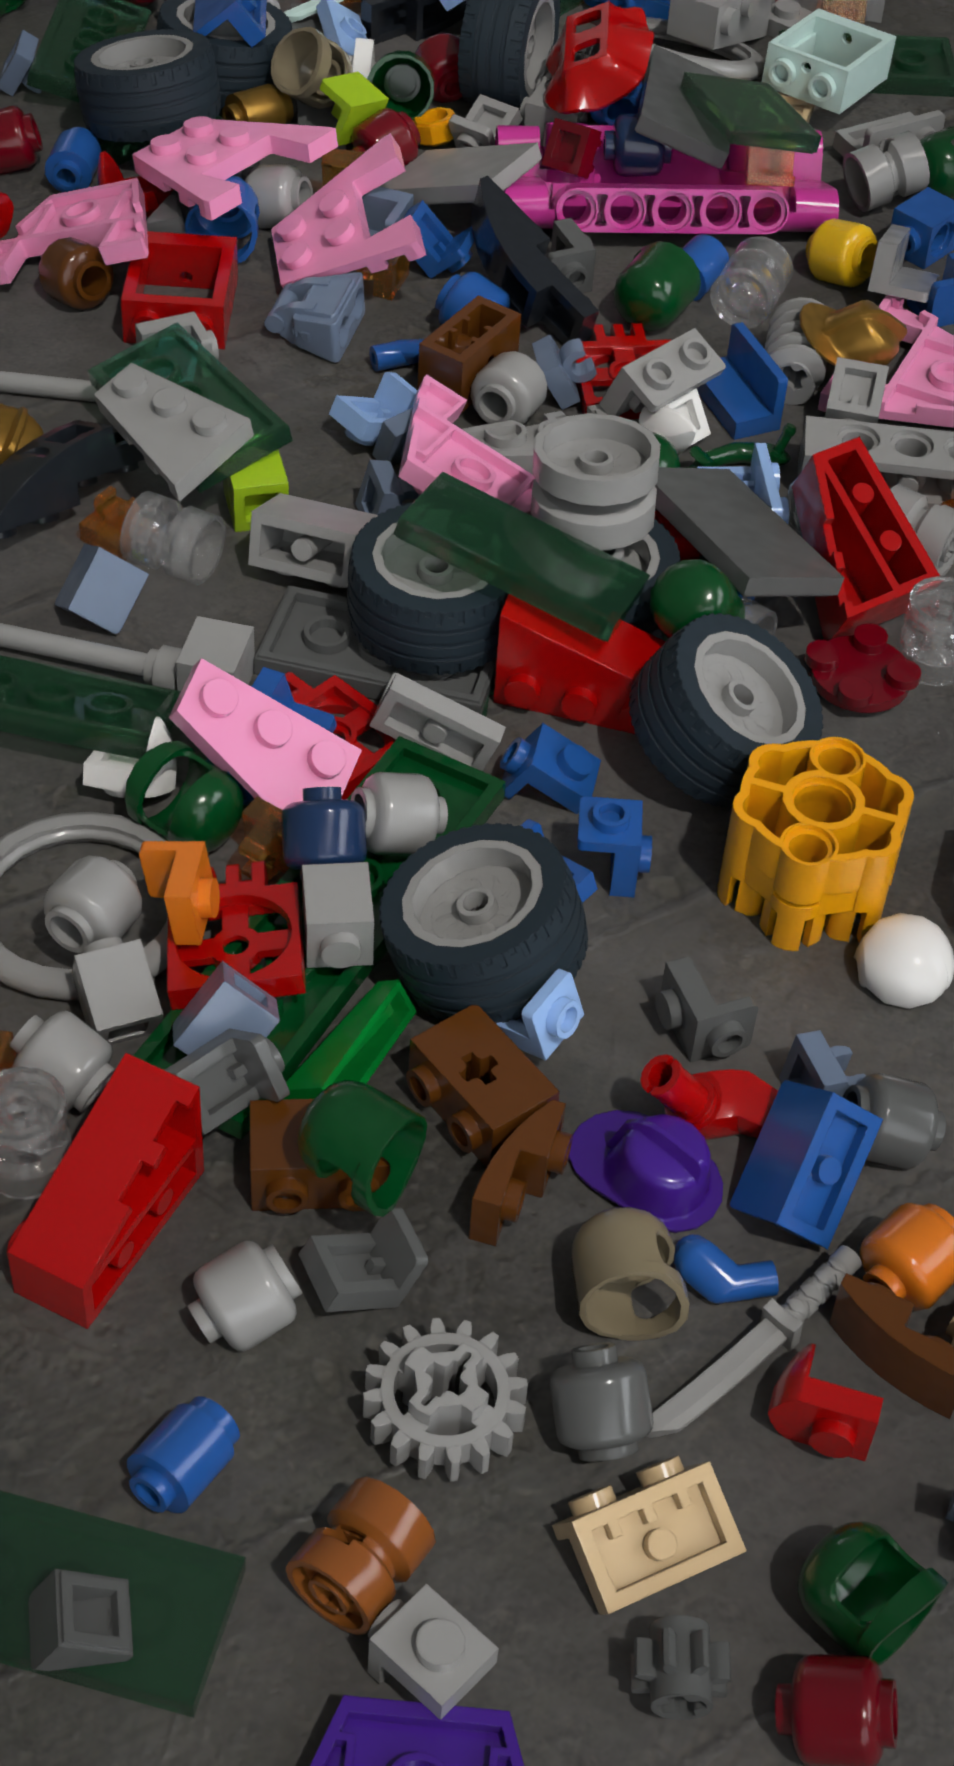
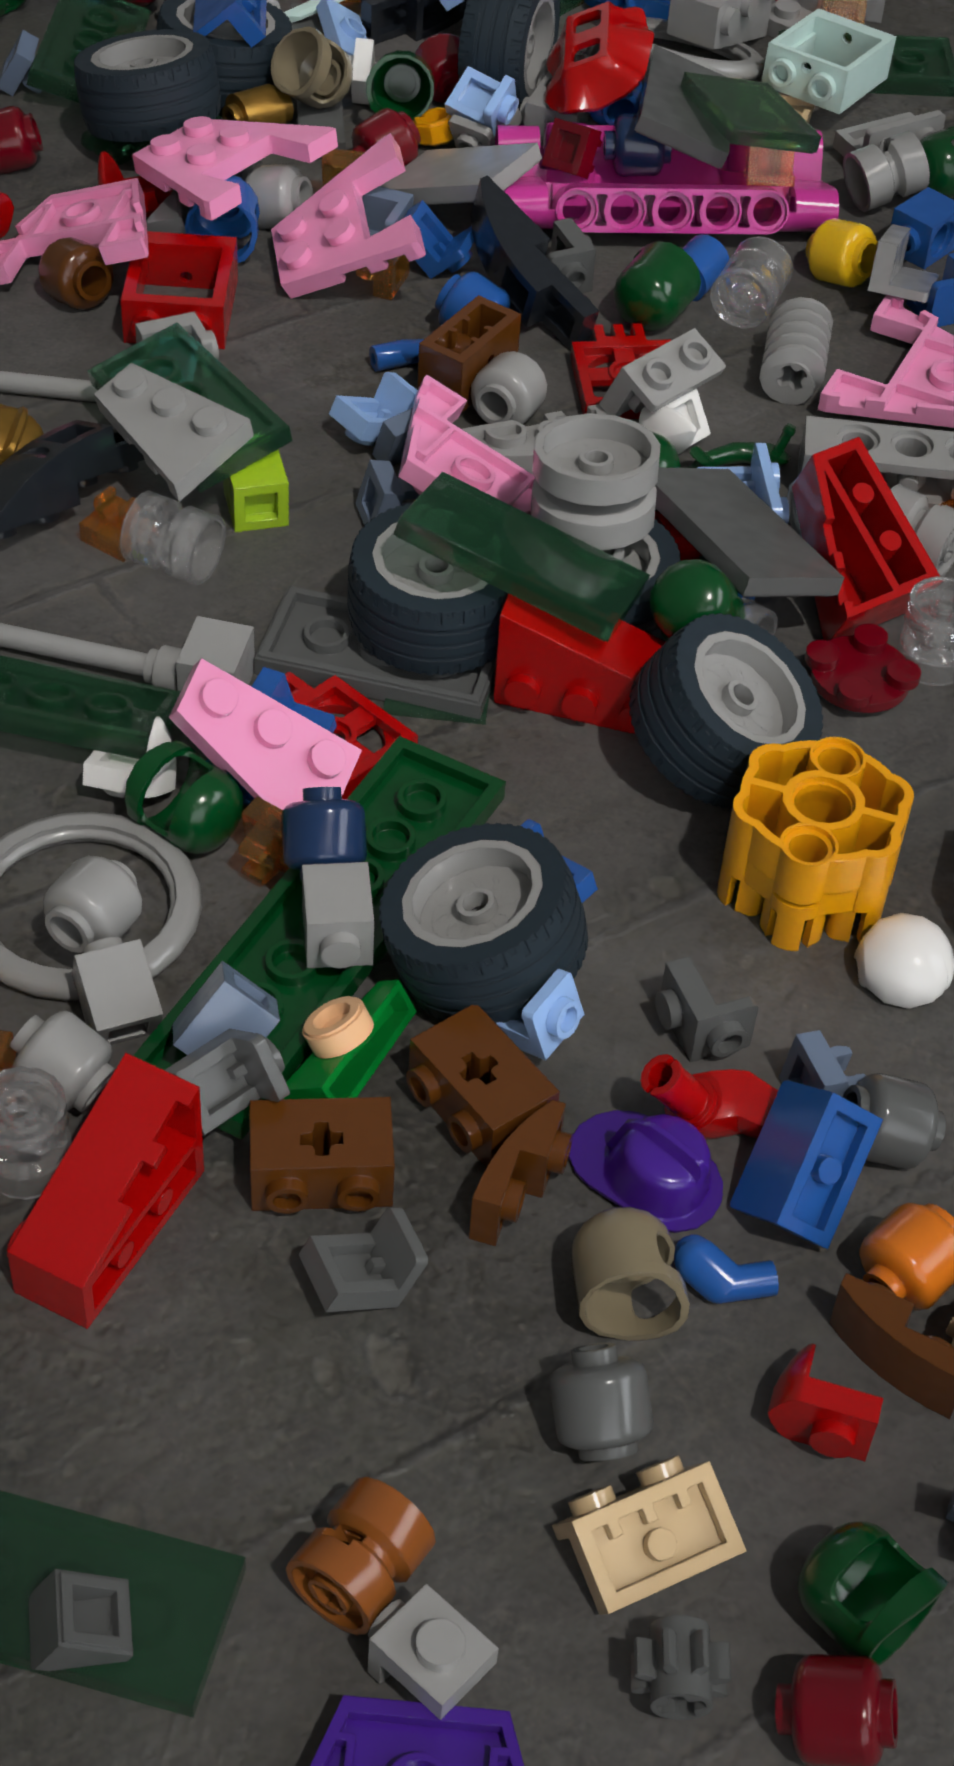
(73, 160): blue brick -> none
(101, 588): sand blue panel -> none
(182, 1455): blue brick -> none
(185, 880): orange bracket -> none
(238, 902): red piece -> none
(244, 1295): light grey head -> none
(305, 538): light grey brick -> none
(319, 313): sand blue piece -> none
(337, 1027): none -> light nougat tile
(351, 1130): dark green helmet -> none
(354, 102): lime panel -> none
(400, 812): light grey head -> none
(436, 722): light grey panel -> none
(446, 1406): light grey gear -> none
(483, 99): none -> light blue bracket
(551, 766): blue bracket -> none
(561, 371): sand blue tile -> none
(616, 828): blue bracket -> none
(749, 391): blue panel -> none
(777, 1327): light grey sword -> none
(853, 332): pearl gold piece -> none
(856, 391): light grey bracket -> none

